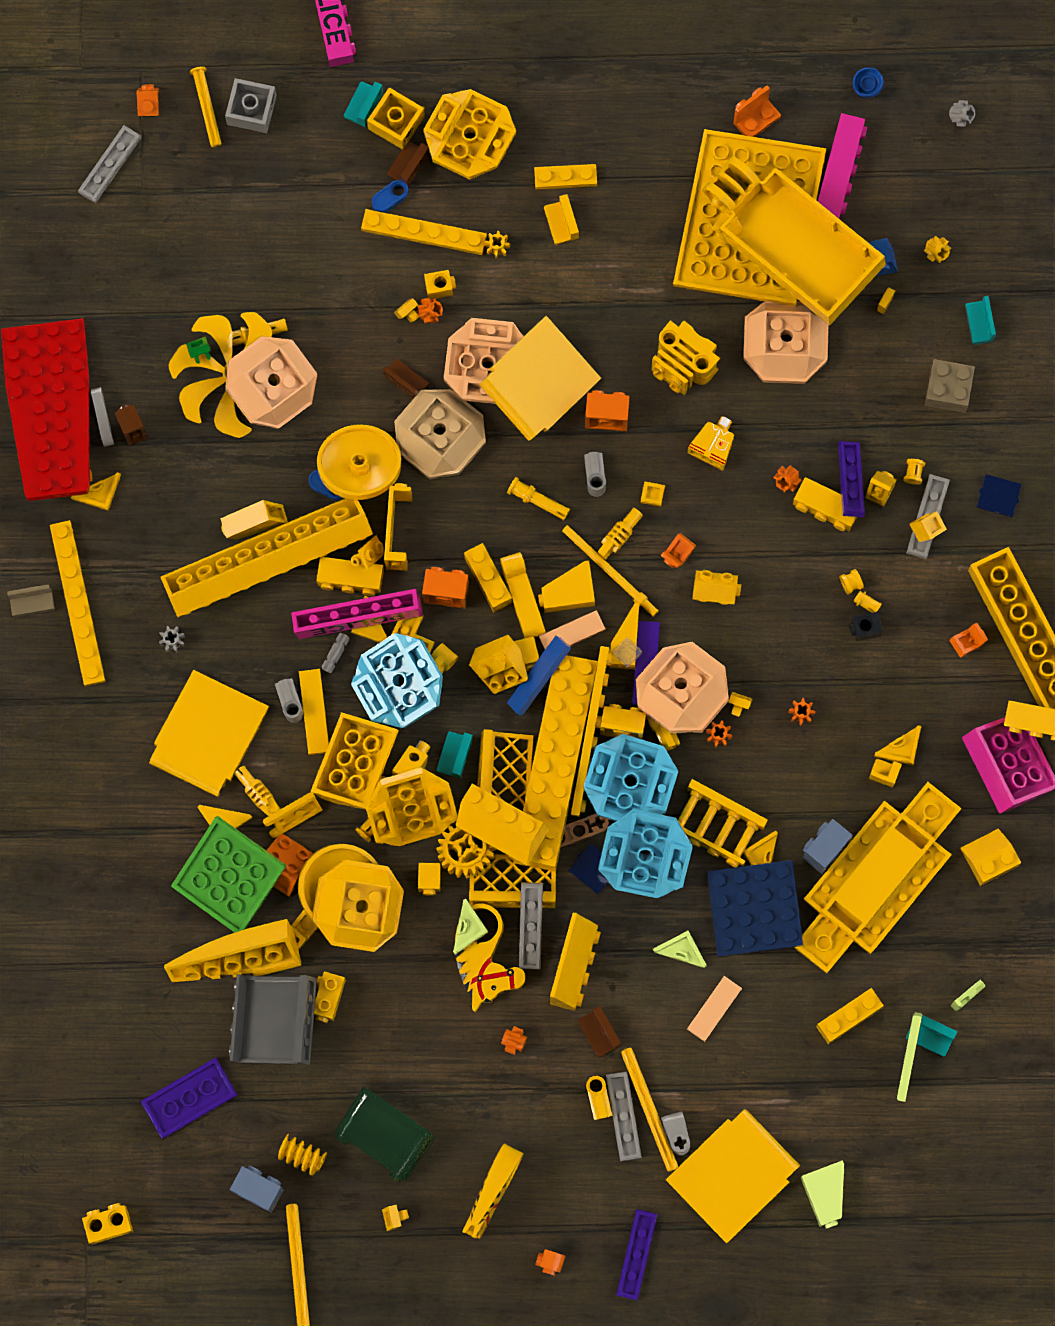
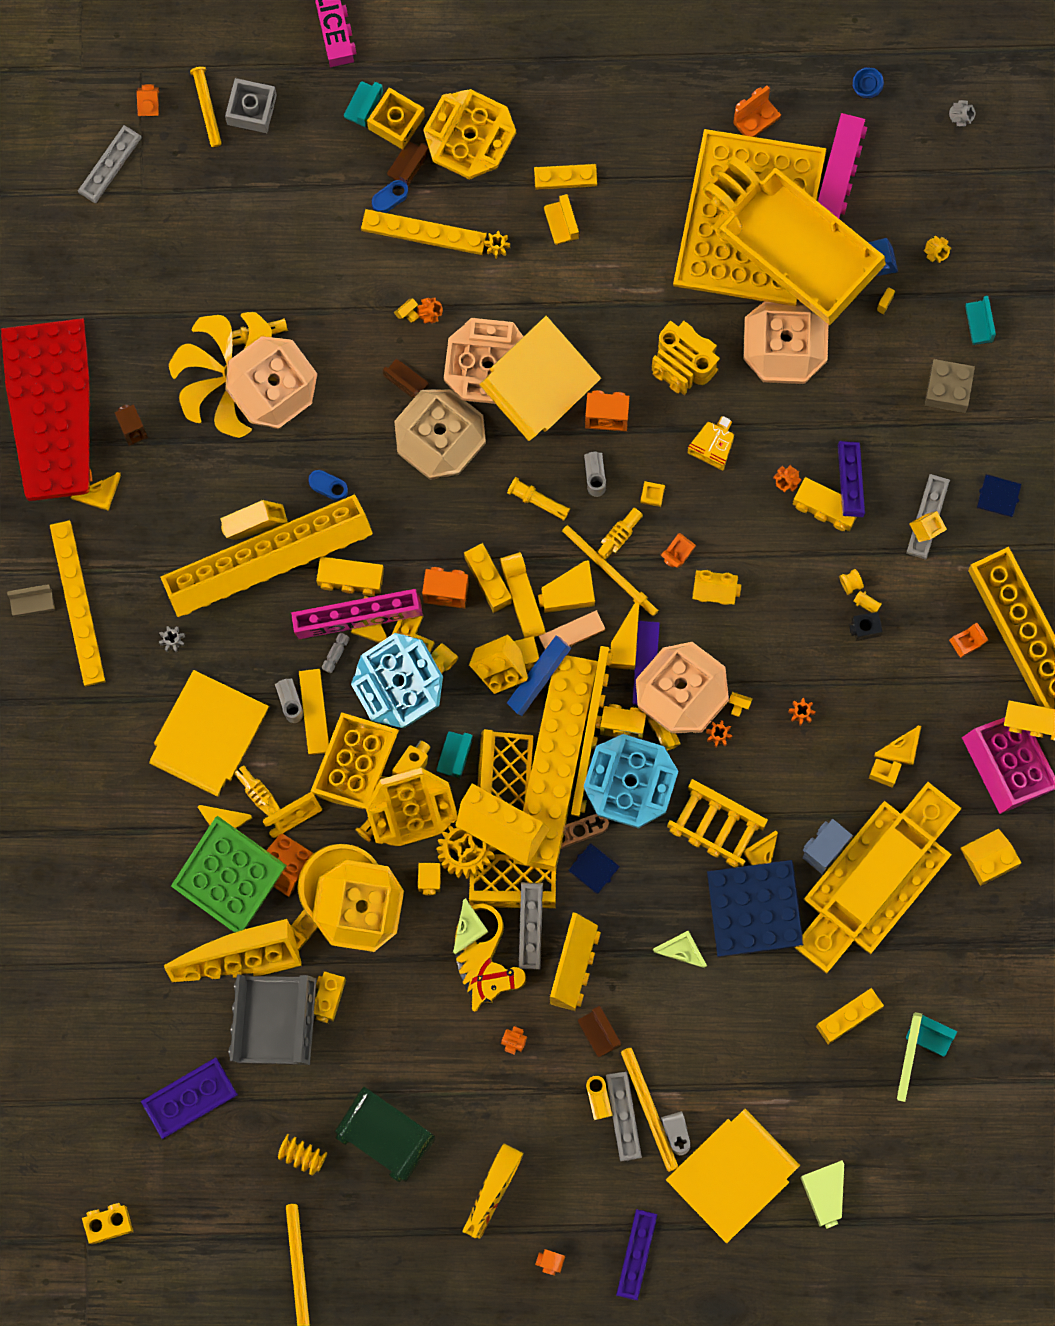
(102, 417): light grey beam -> none
(198, 348): green tile -> none
(257, 1189): sand blue brick -> none
(359, 462): yellow dish -> none
(368, 554): yellow hinge -> none
(393, 1217): yellow tile -> none
(395, 560): yellow panel -> none
(435, 292): yellow brick -> none
(627, 652): clear tile -> none
(649, 873): medium azure piece -> none
(714, 1008): light nougat tile -> none
(880, 487): yellow slope -> none
(914, 471): yellow bush -> none
(968, 995): yellowish green tile -> none

